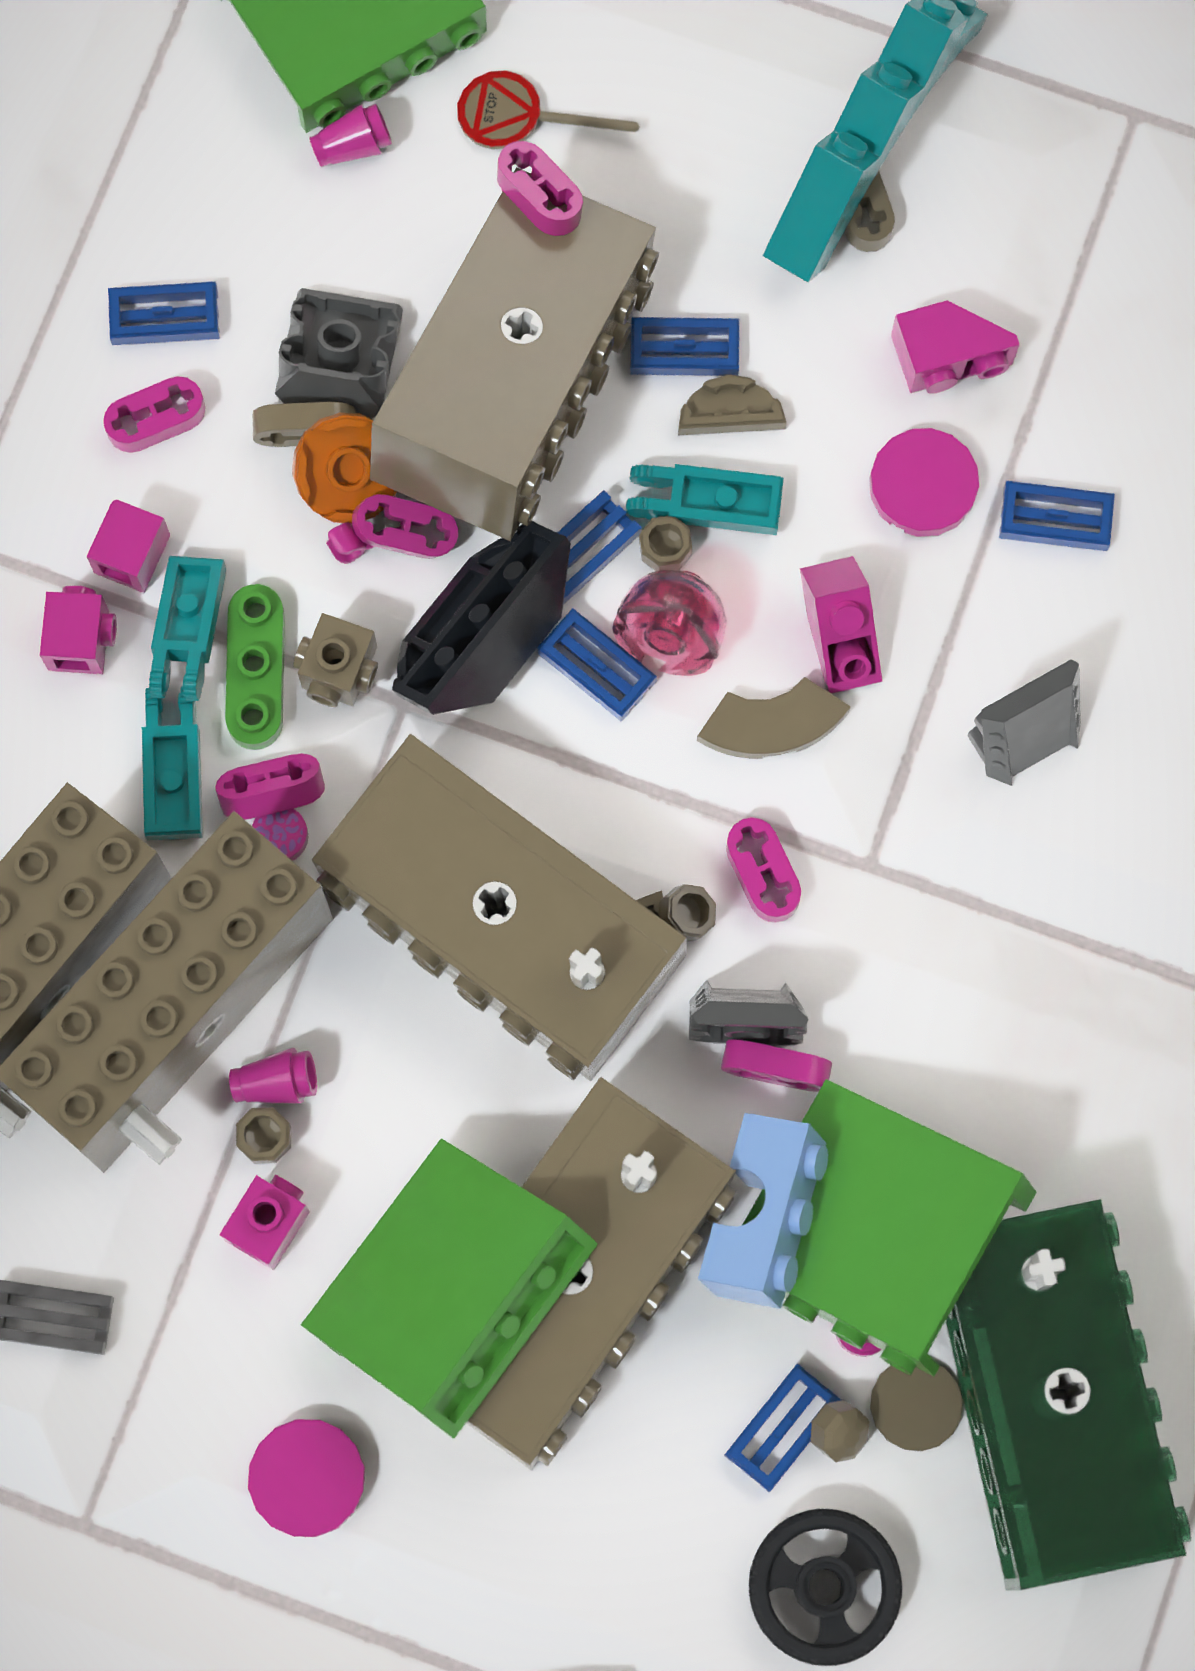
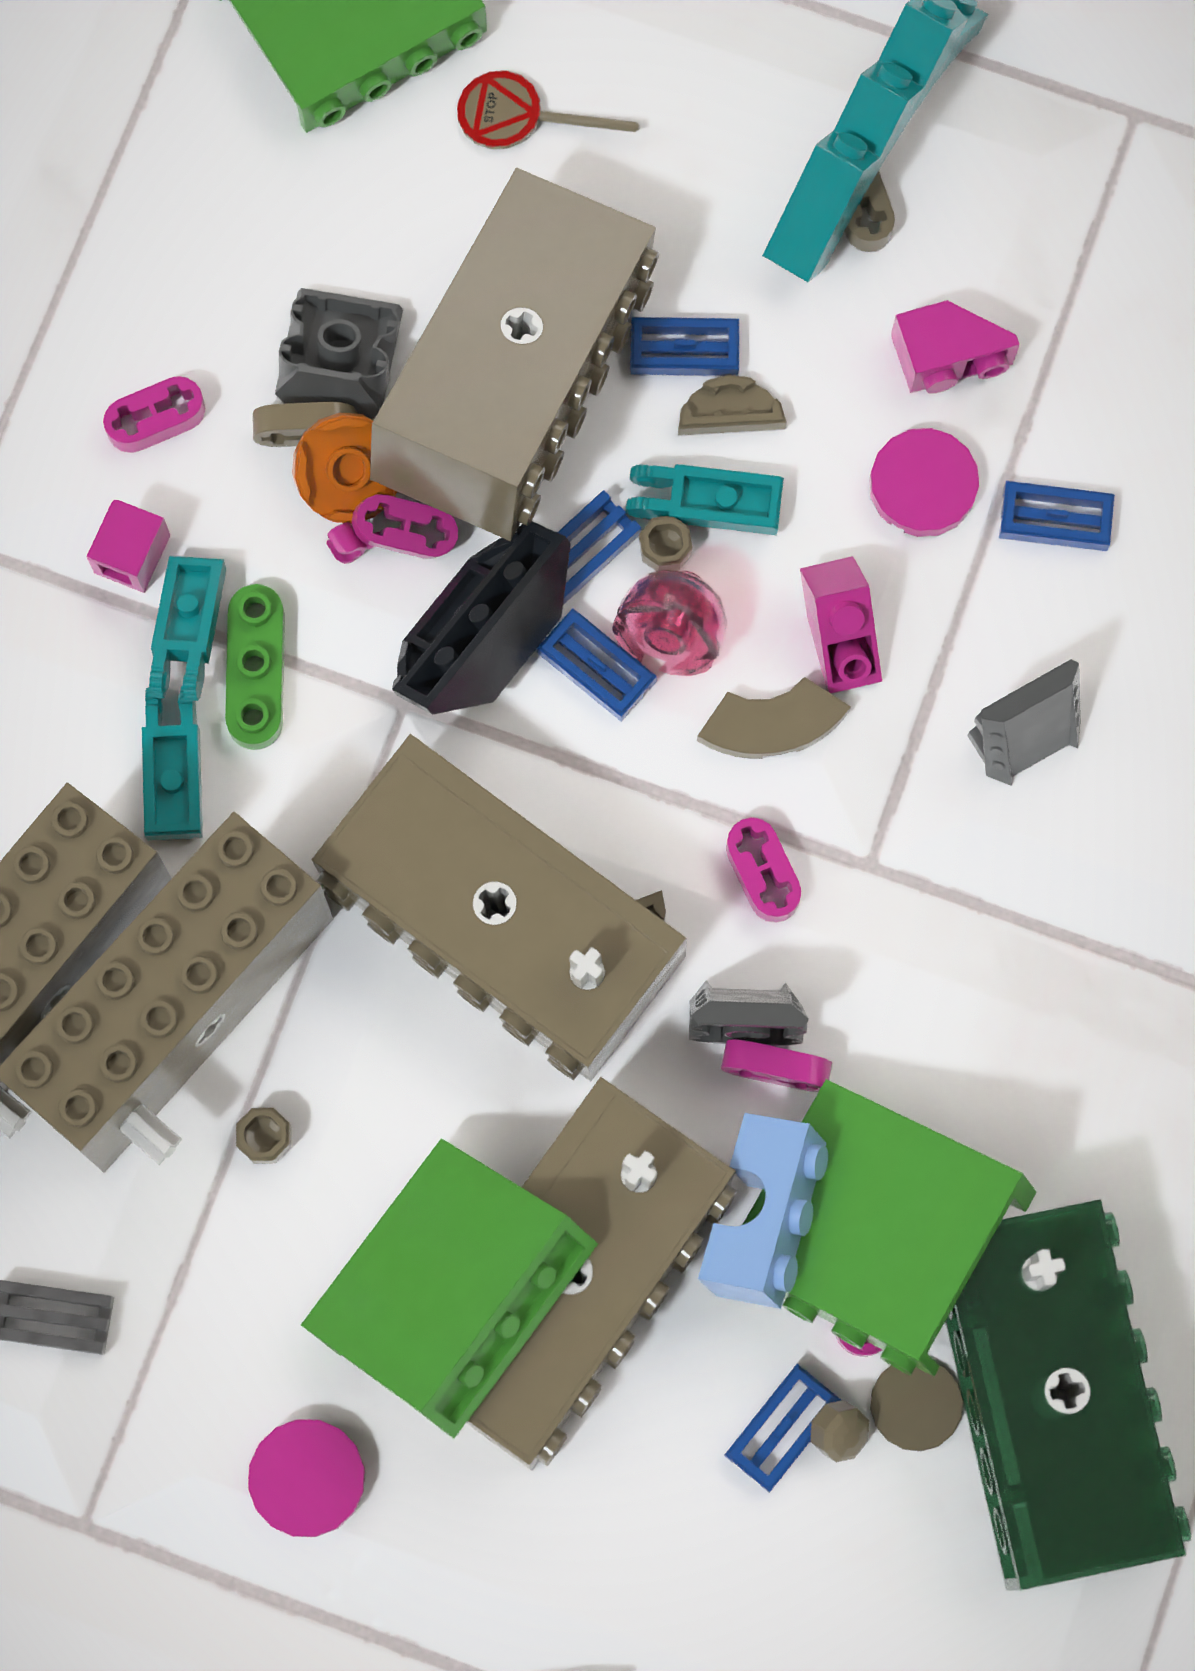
(76, 631): dark pink brick -> none
(163, 332): blue tile -> none
(266, 1220): dark pink brick -> none
(270, 786): dark pink beam -> none
(275, 1079): dark pink cone -> none
(285, 831): dark pink tile -> none
(336, 661): dark tan brick -> none
(352, 137): dark pink cone -> none
(545, 184): dark pink beam -> none
(688, 910): dark tan tile -> none
(864, 1550): black wheel -> none

